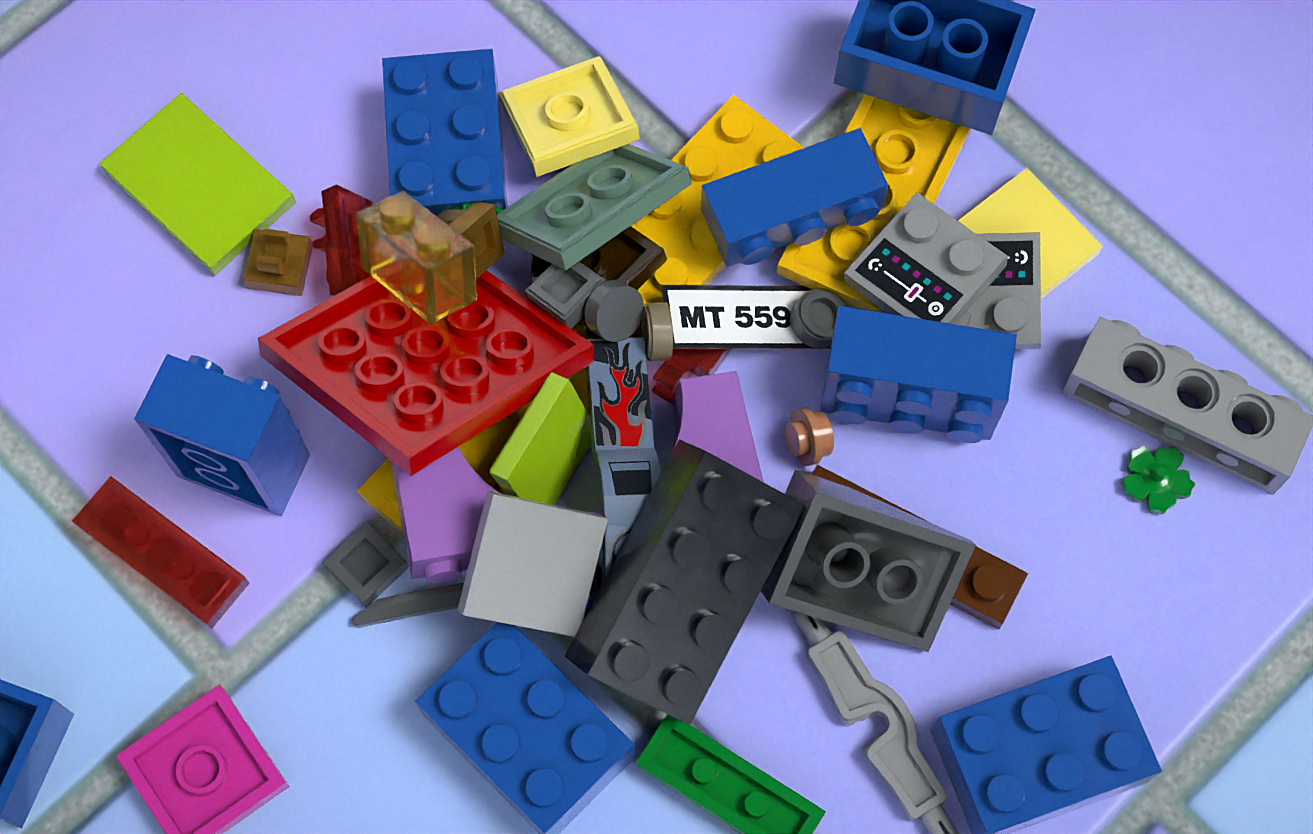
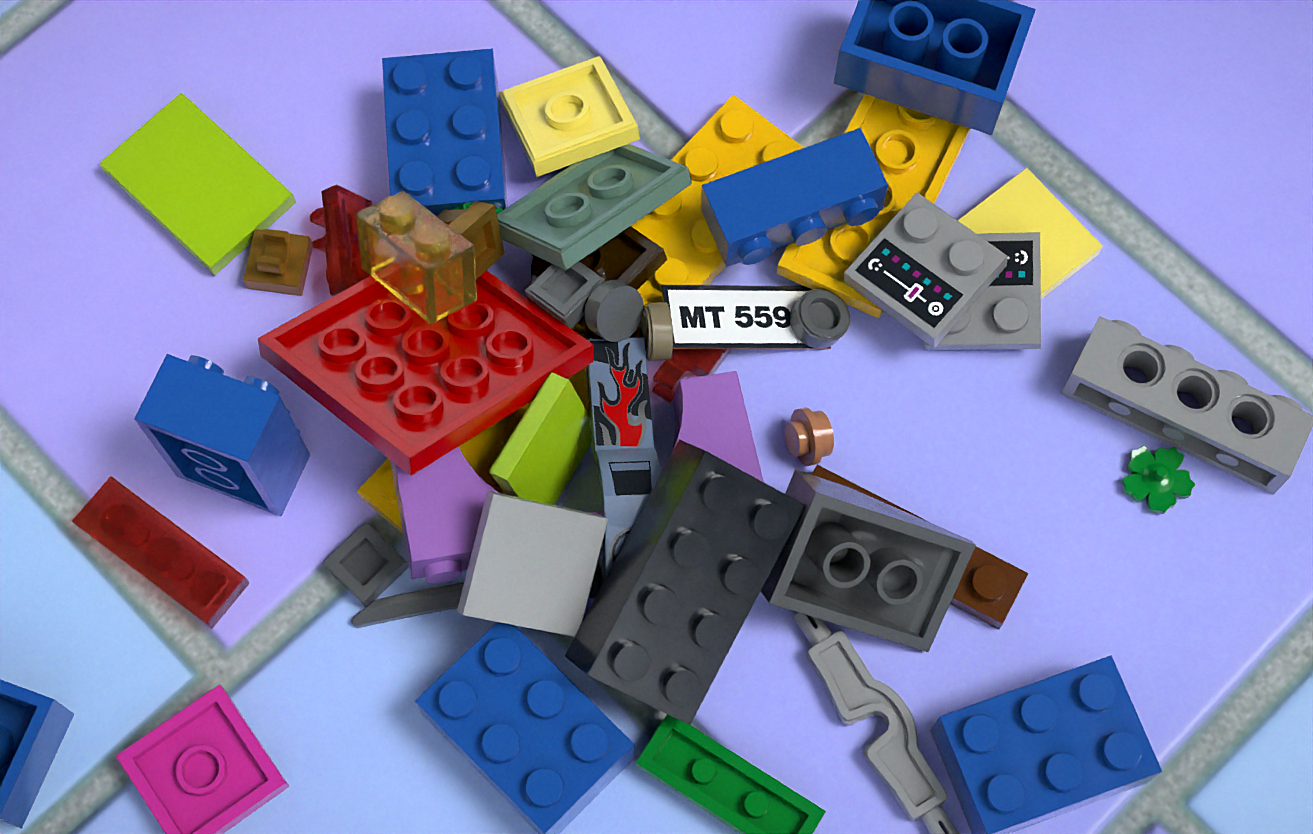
(917, 374): blue brick -> none

